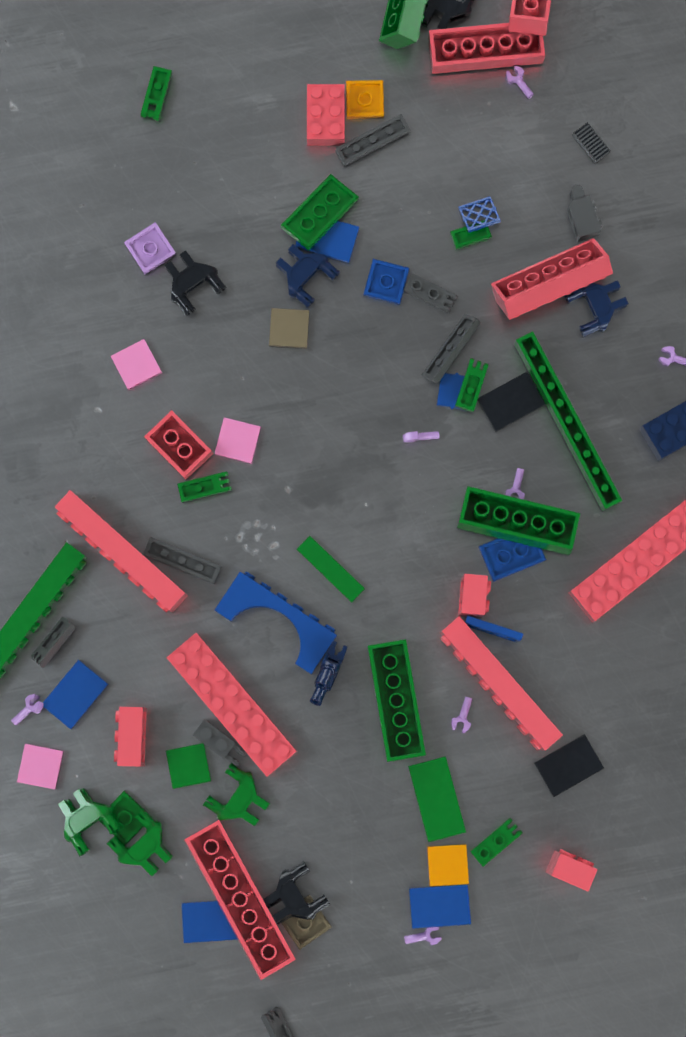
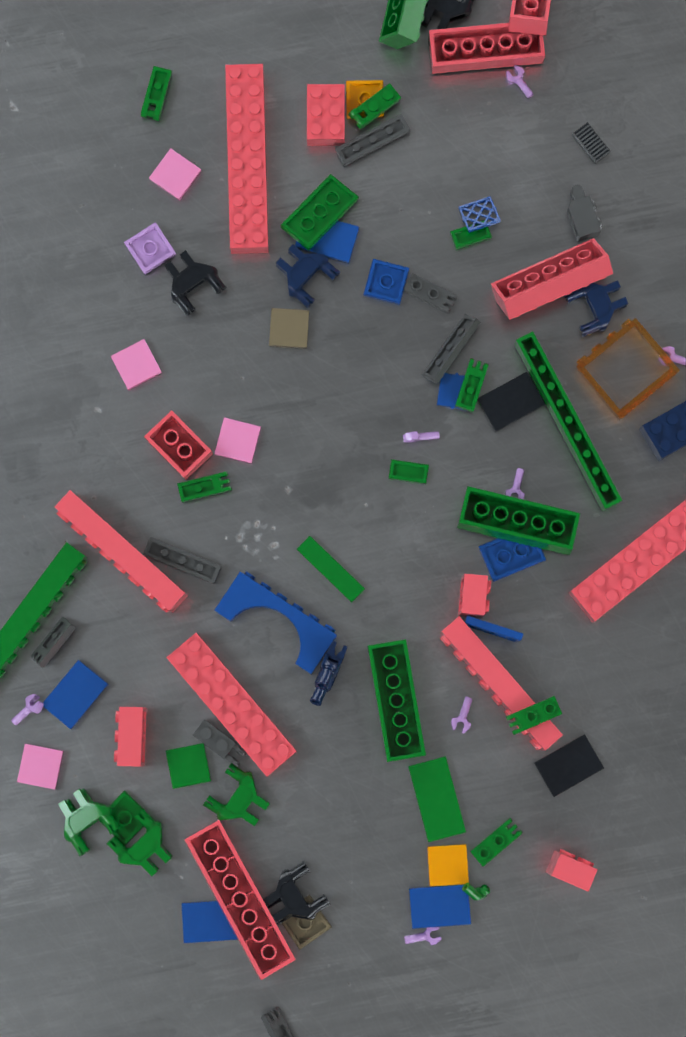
(175, 174): none -> bright pink tile
(246, 159): none -> coral brick
(375, 106): none -> green plate
(408, 471): none -> green tile
(476, 893): none -> green arm
(535, 714): none -> green hinge
(599, 349): none -> clear orange window

